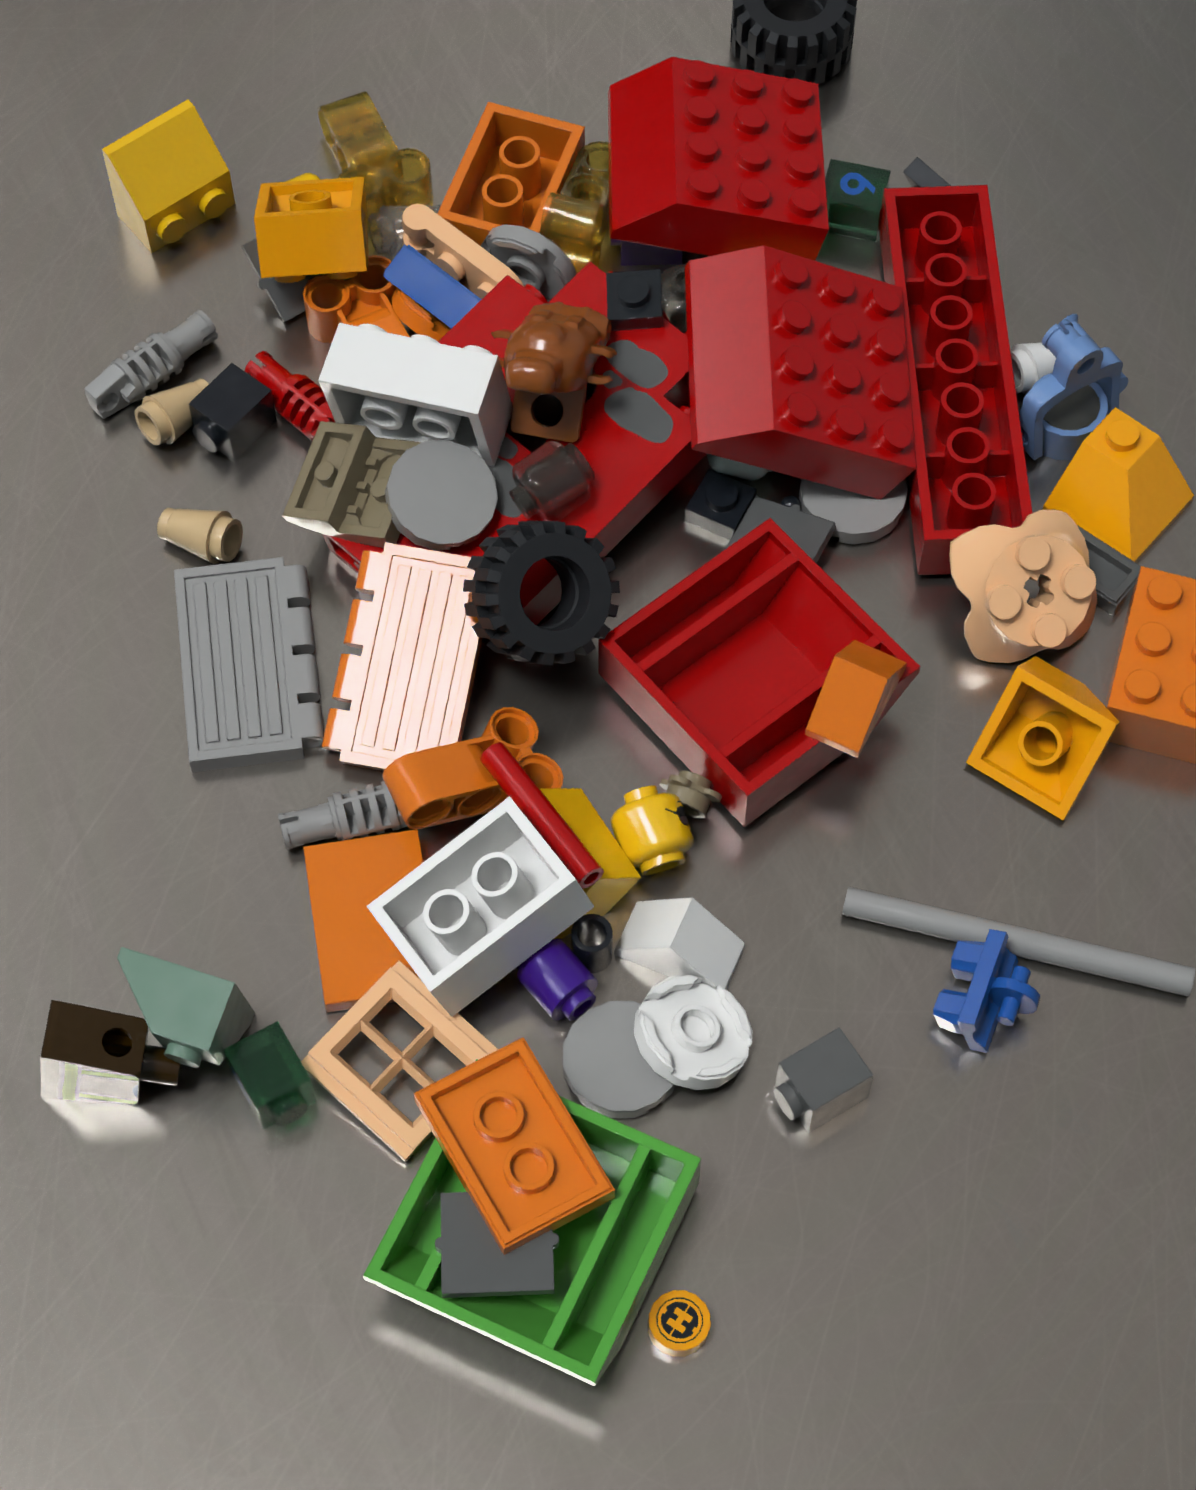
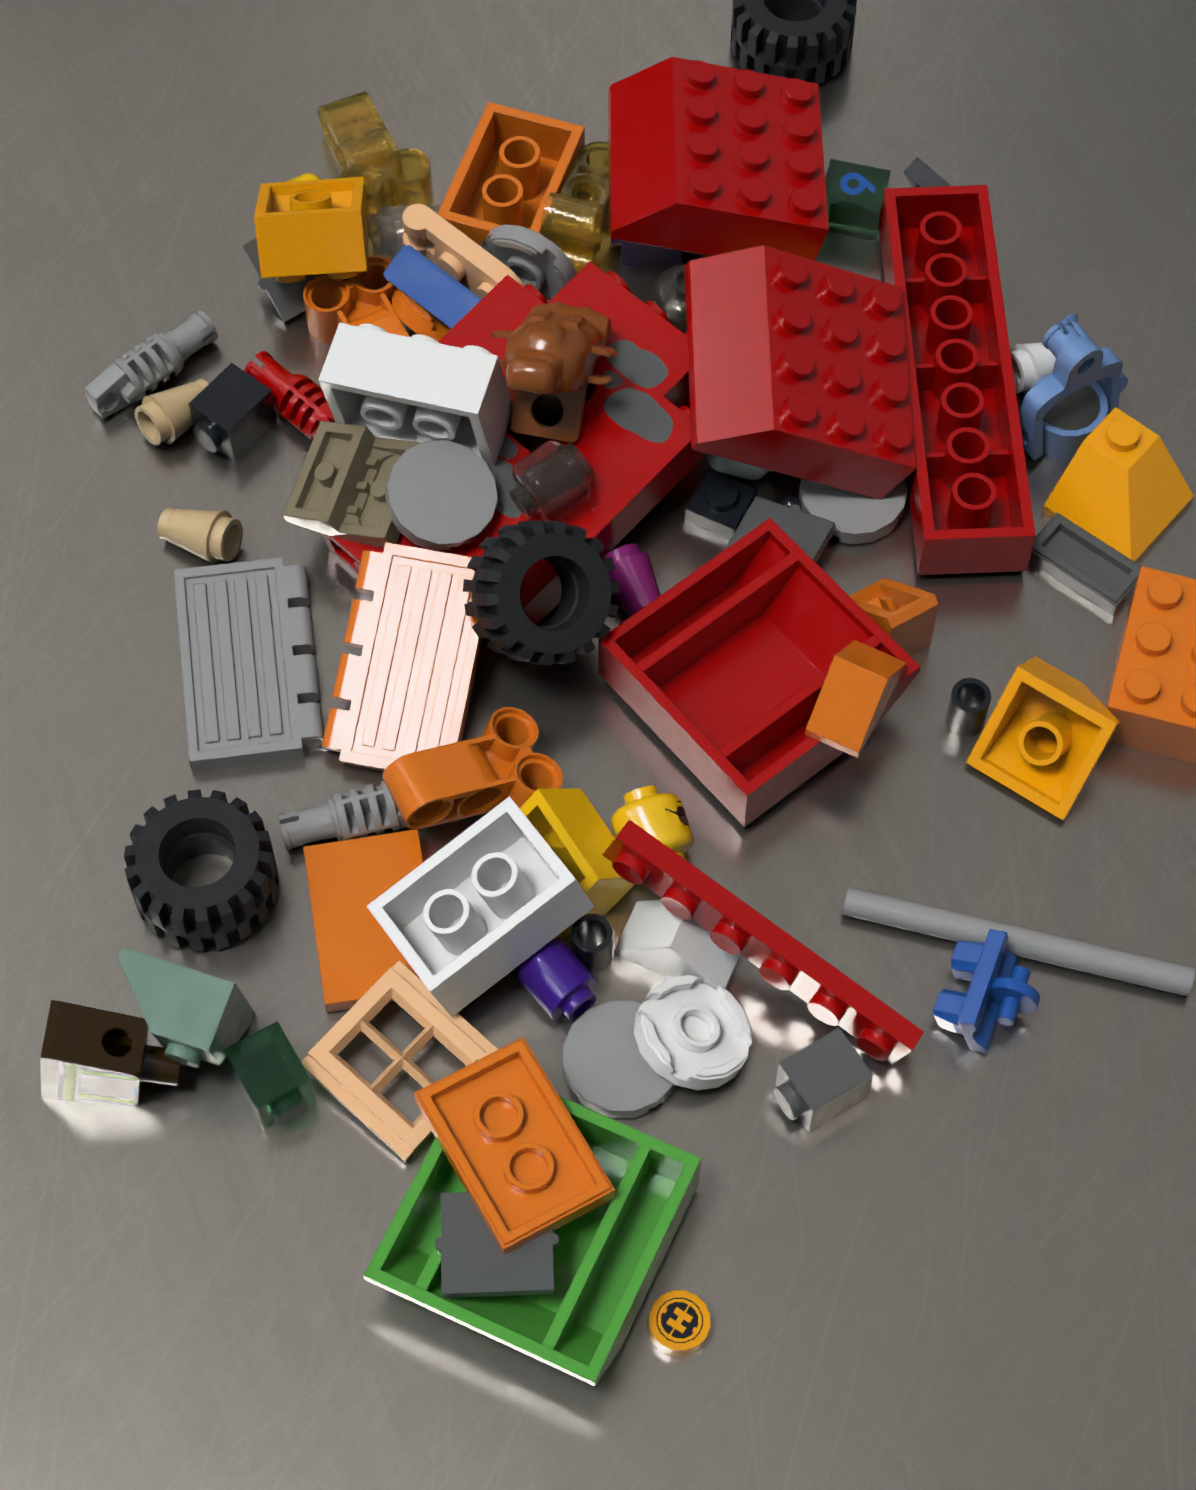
(168, 177): yellow slope -> none
(190, 830): none -> black tyre
(541, 814): red piece -> none
(635, 299): black plate -> none
(635, 578): none -> magenta cone
(692, 791): dark tan plate -> none
(779, 956): none -> red plate
(900, 611): none -> orange slope
(968, 707): none -> black hinge
(991, 572): light nougat brick -> none

